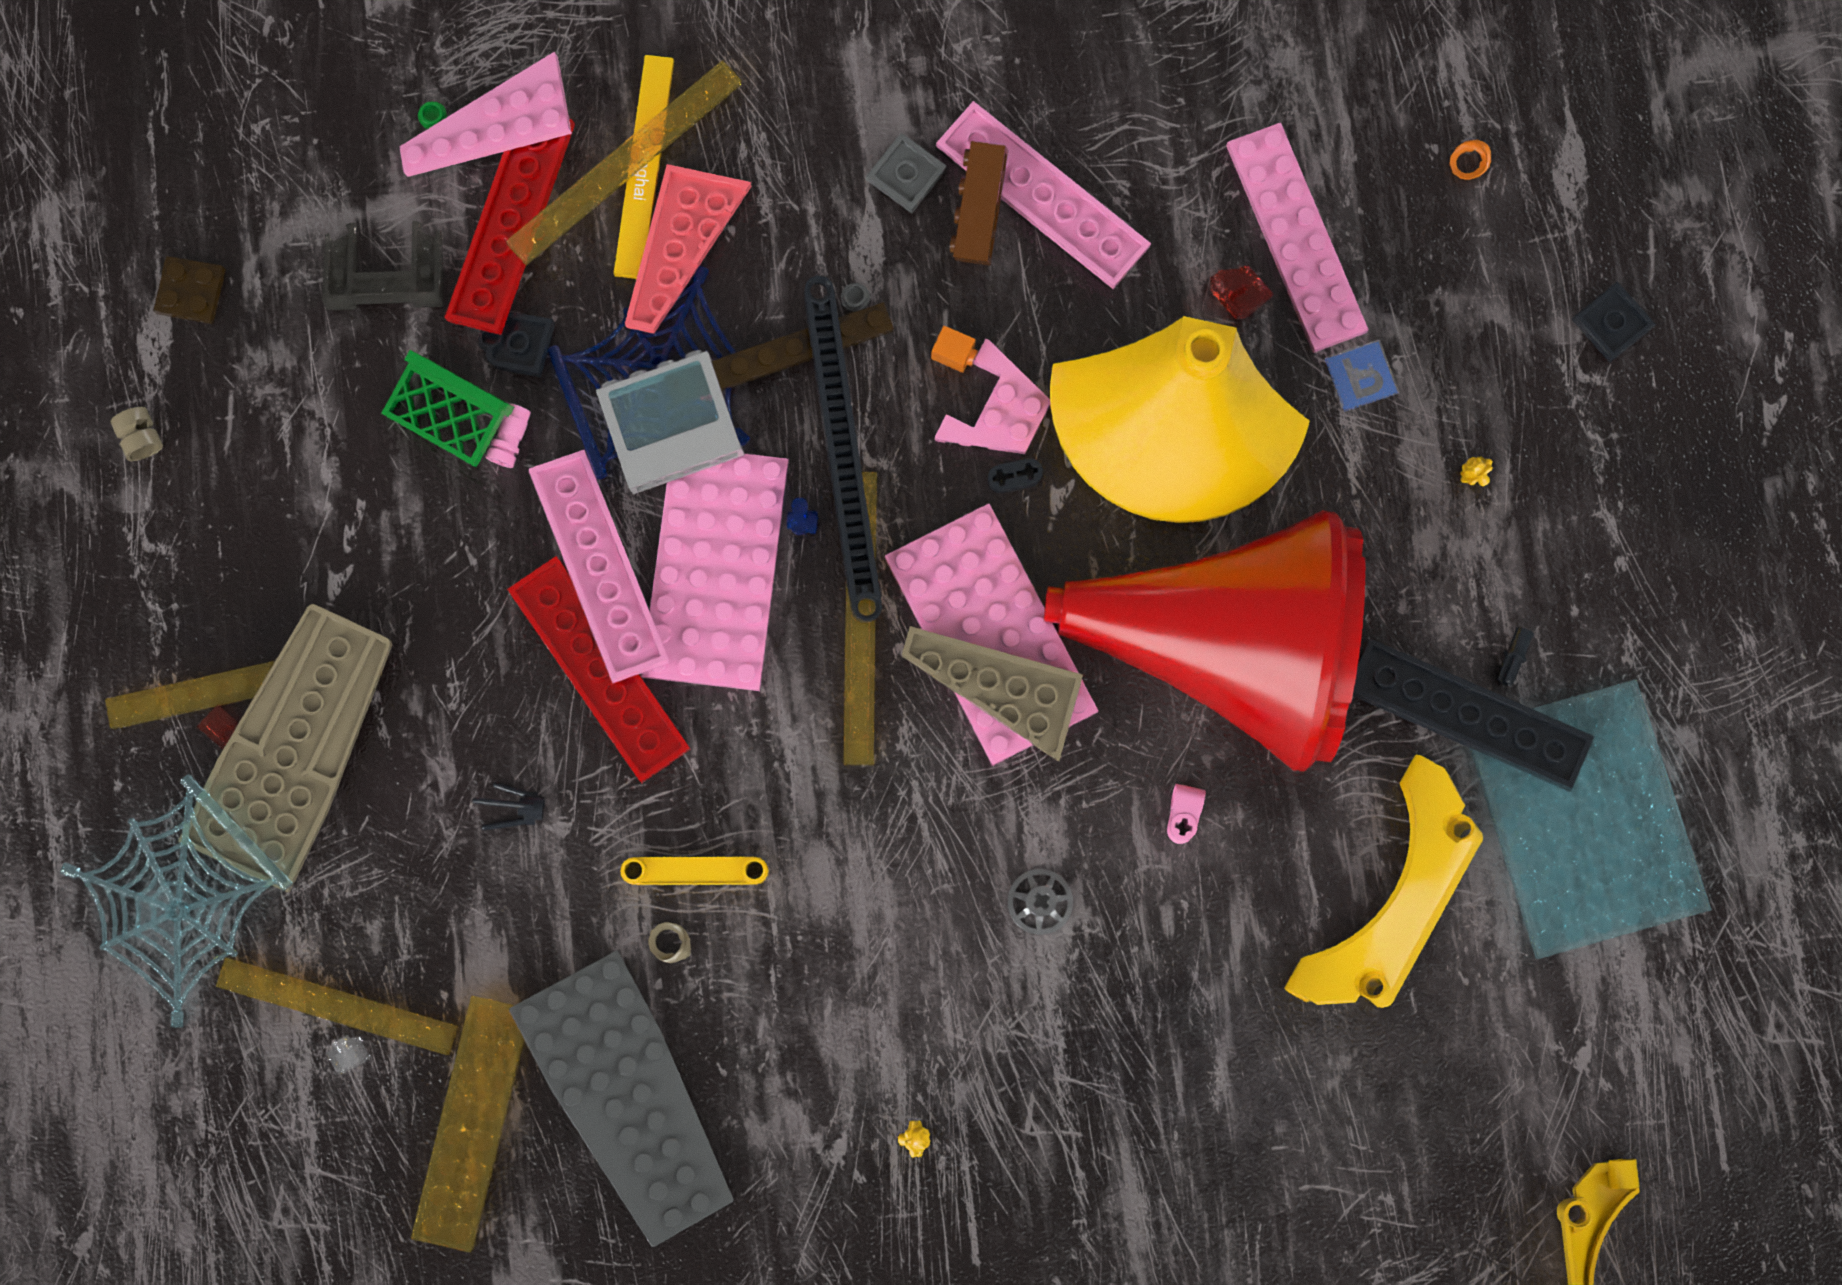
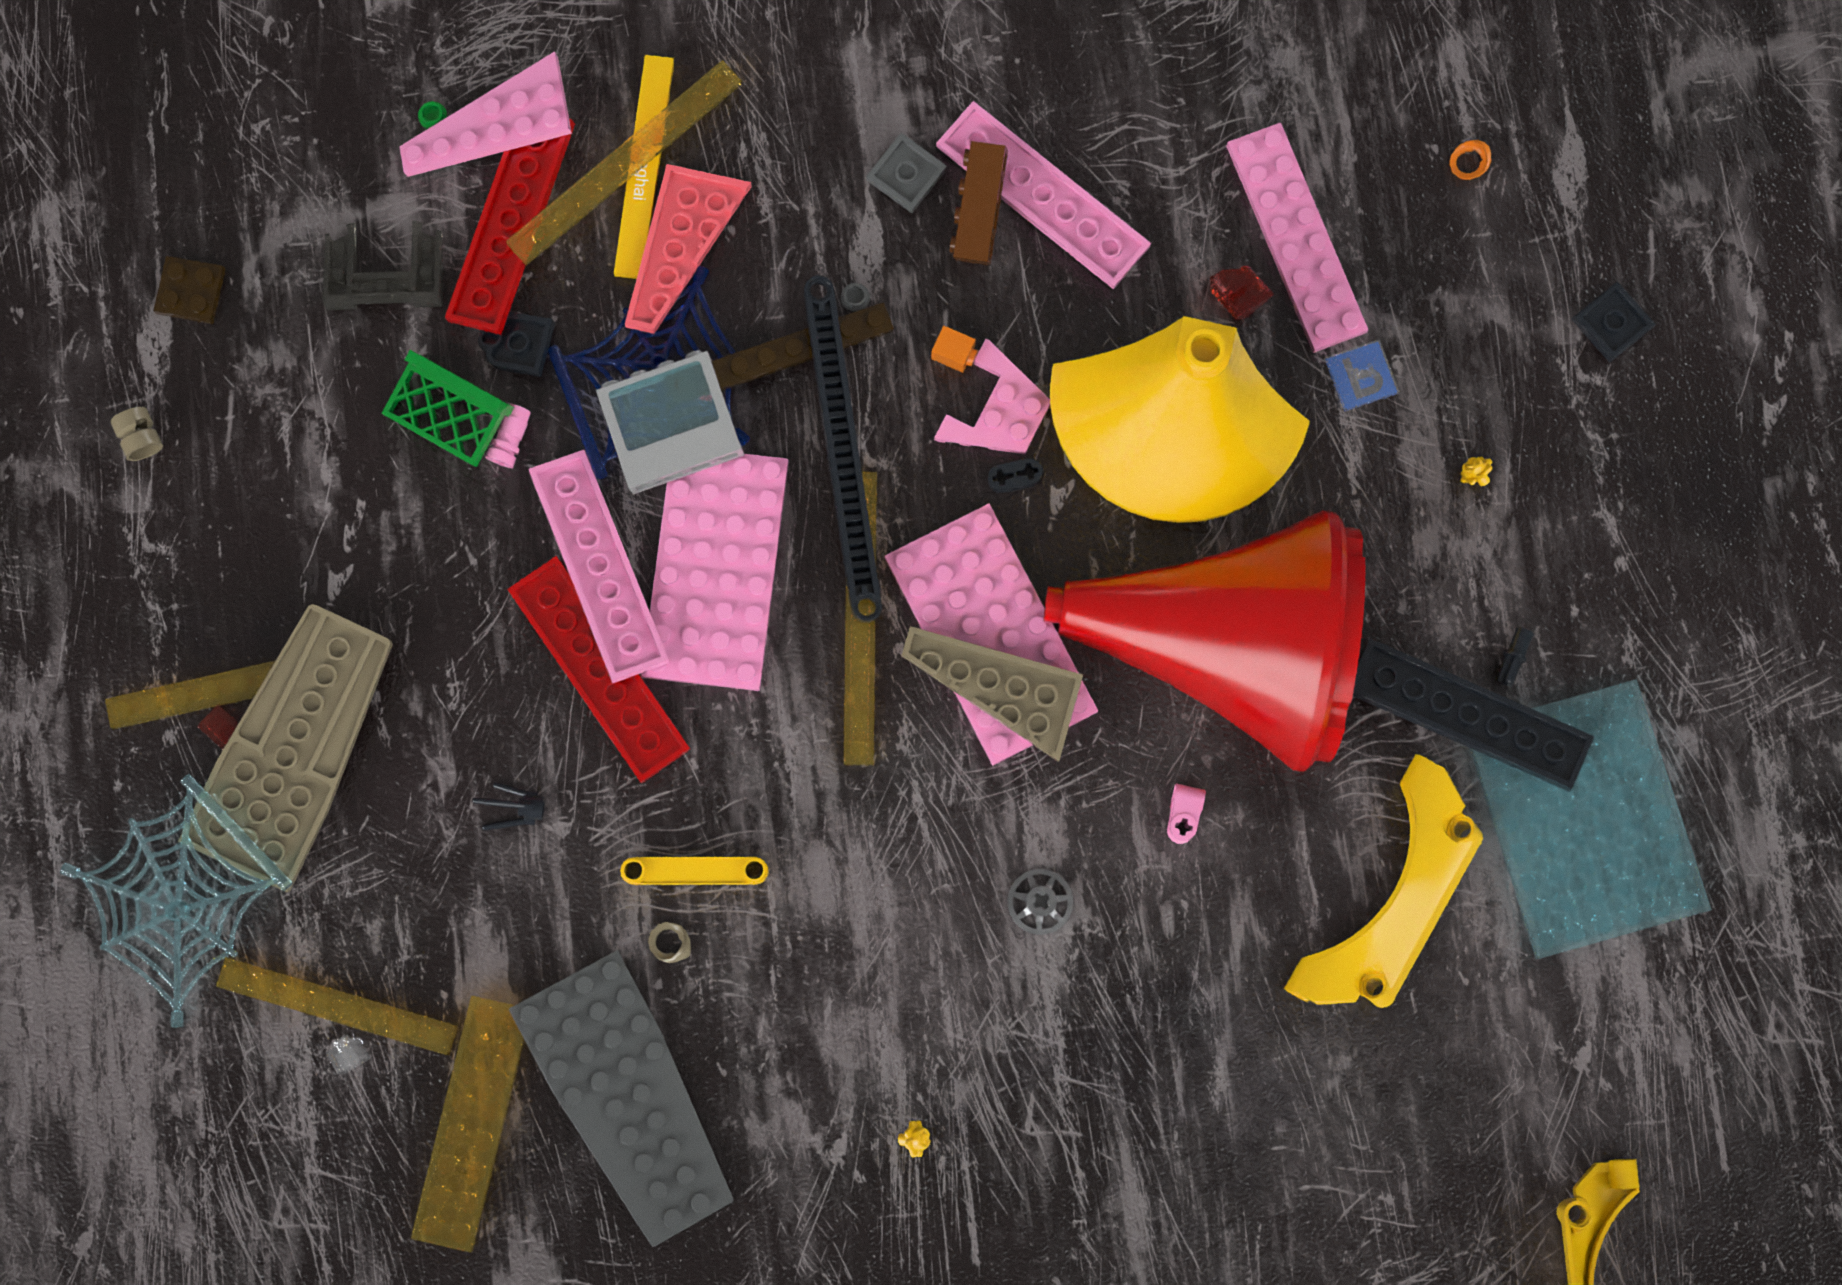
(801, 519): clear blue plate -> none

